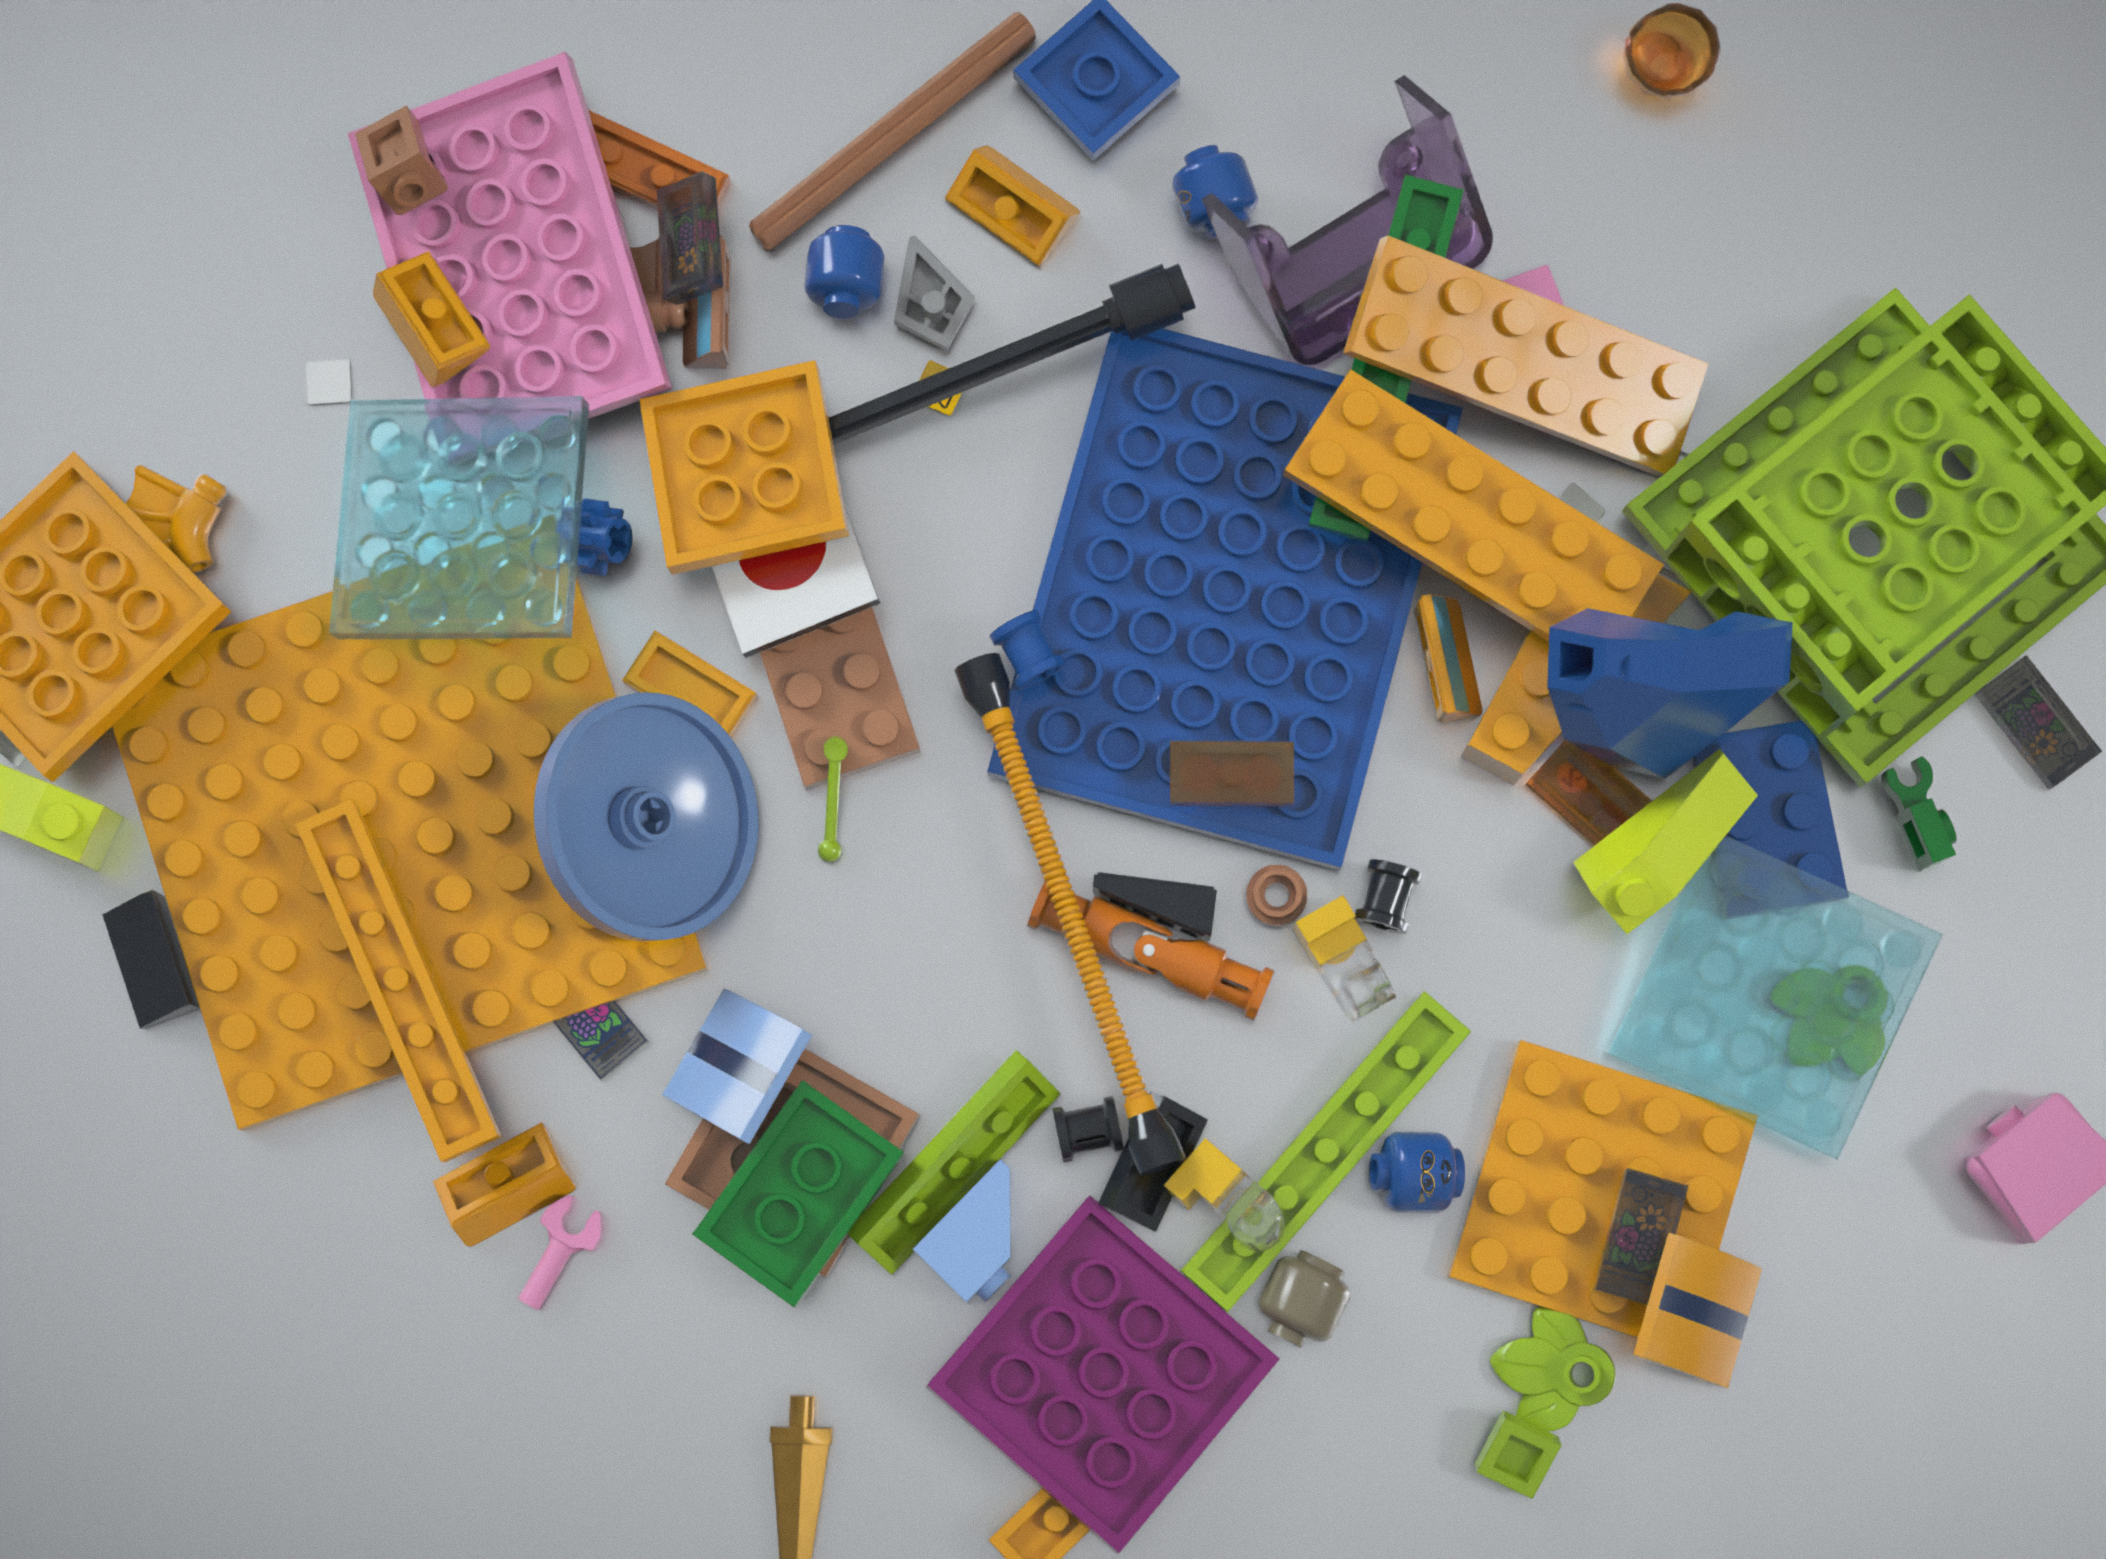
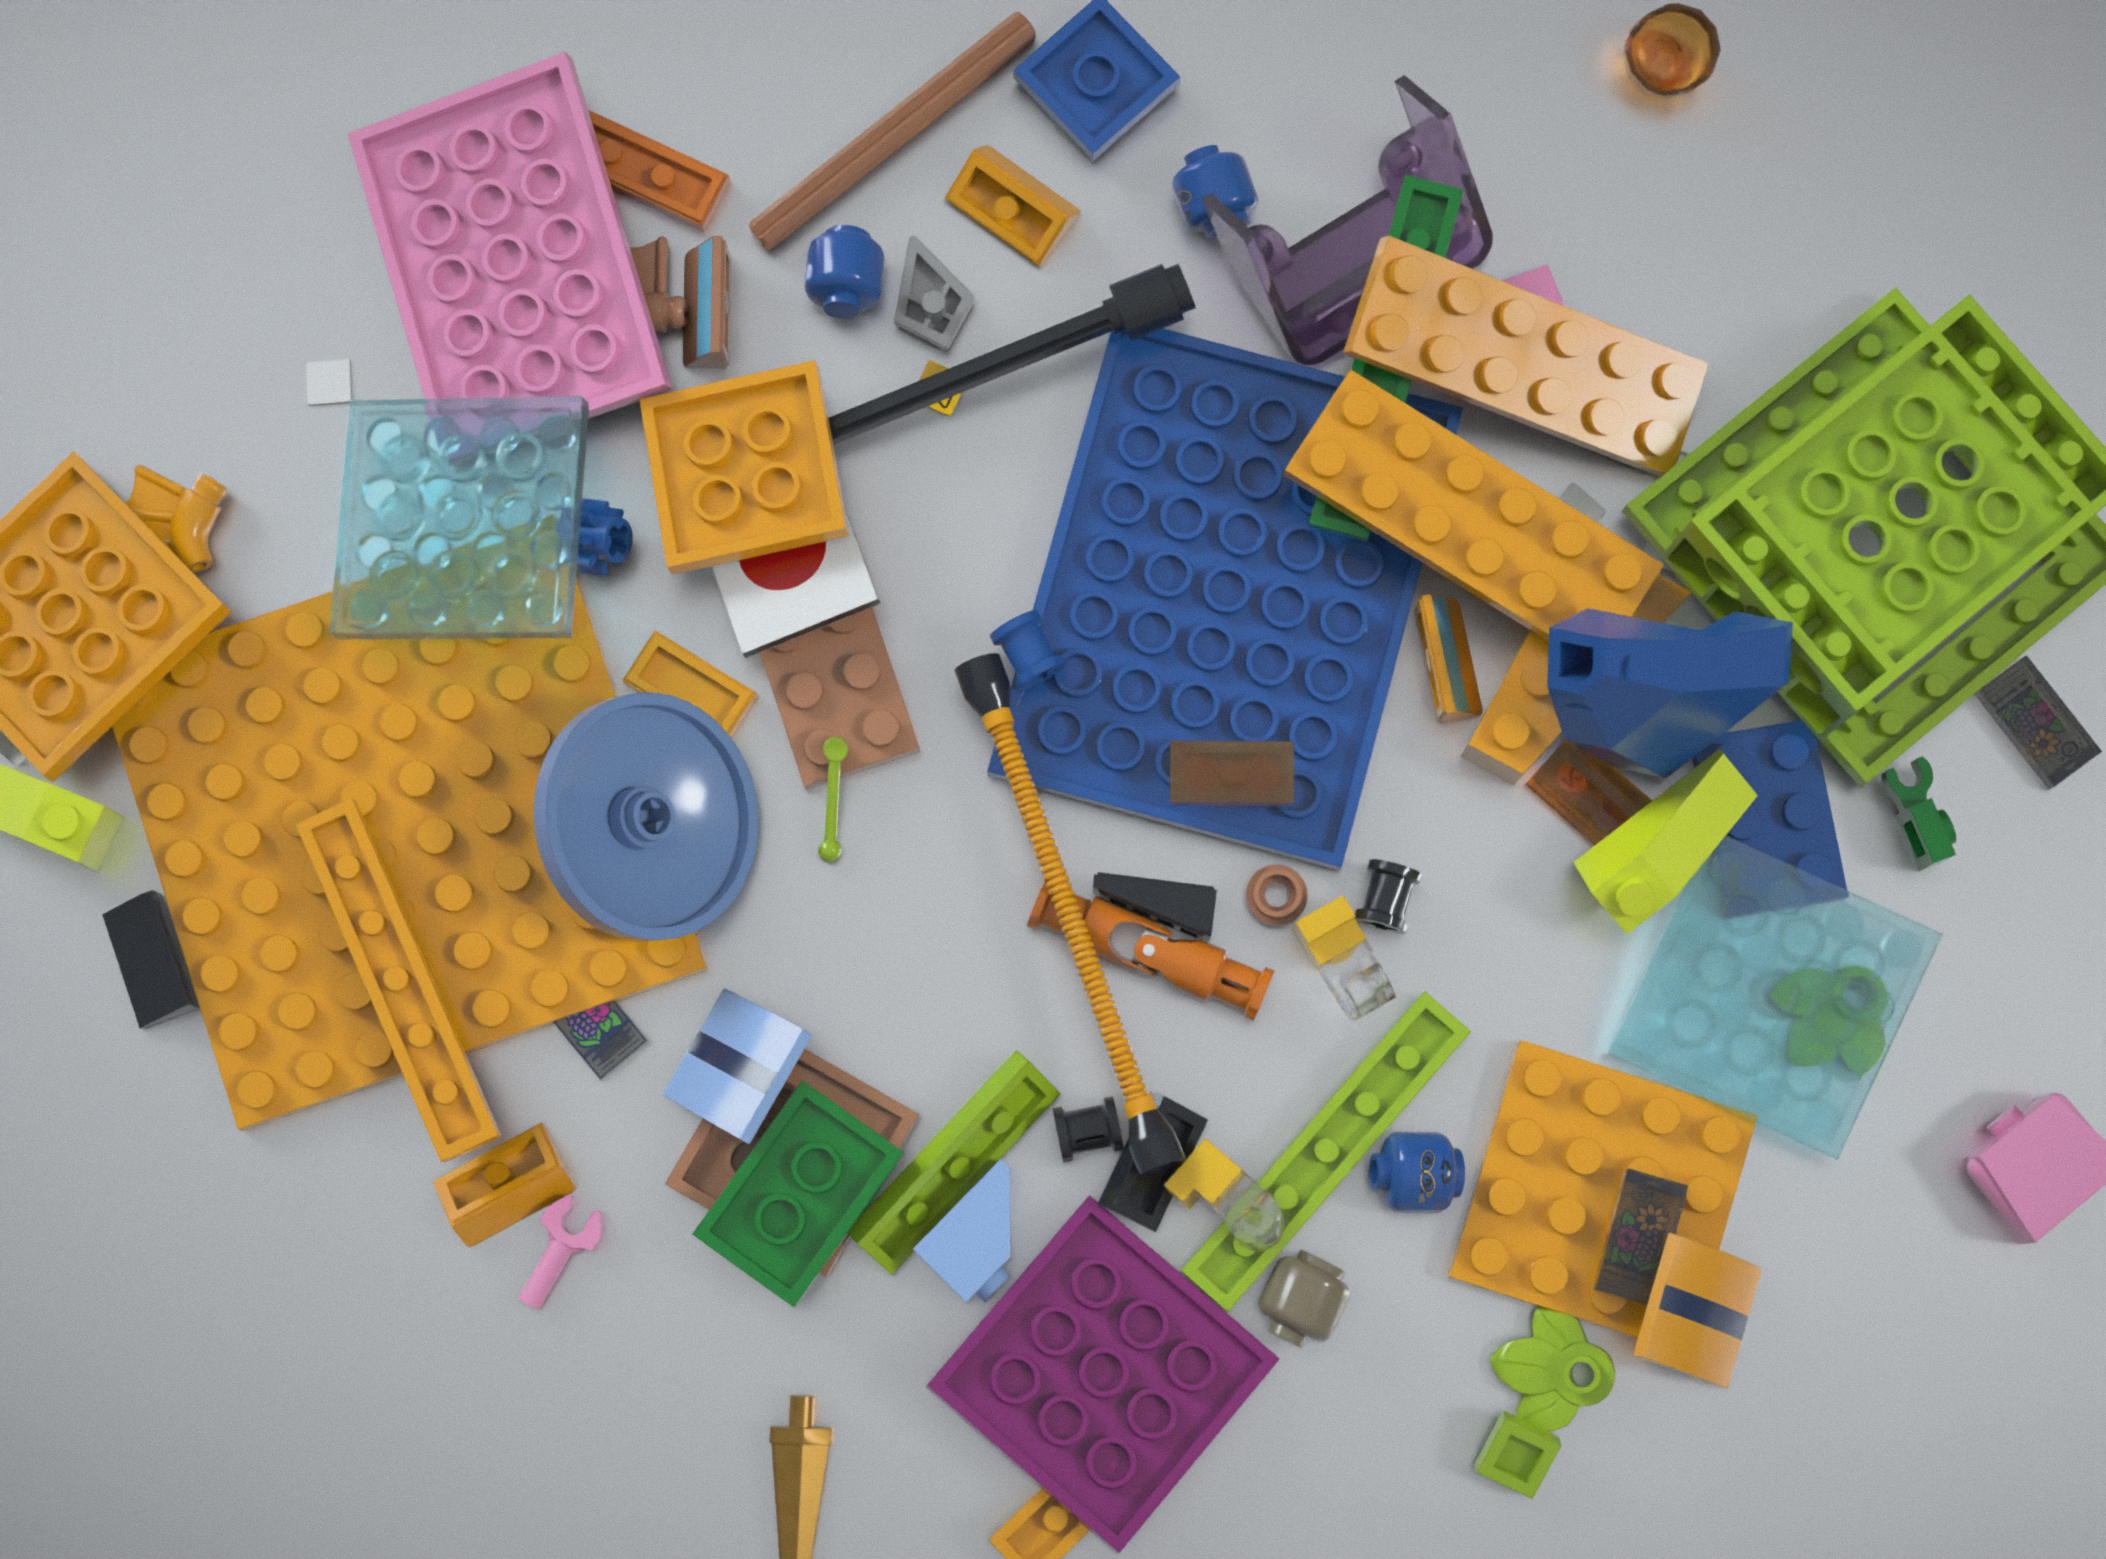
(399, 162): nougat bracket -> none
(429, 318): light orange slope -> none
(689, 238): clear smoke tile -> none

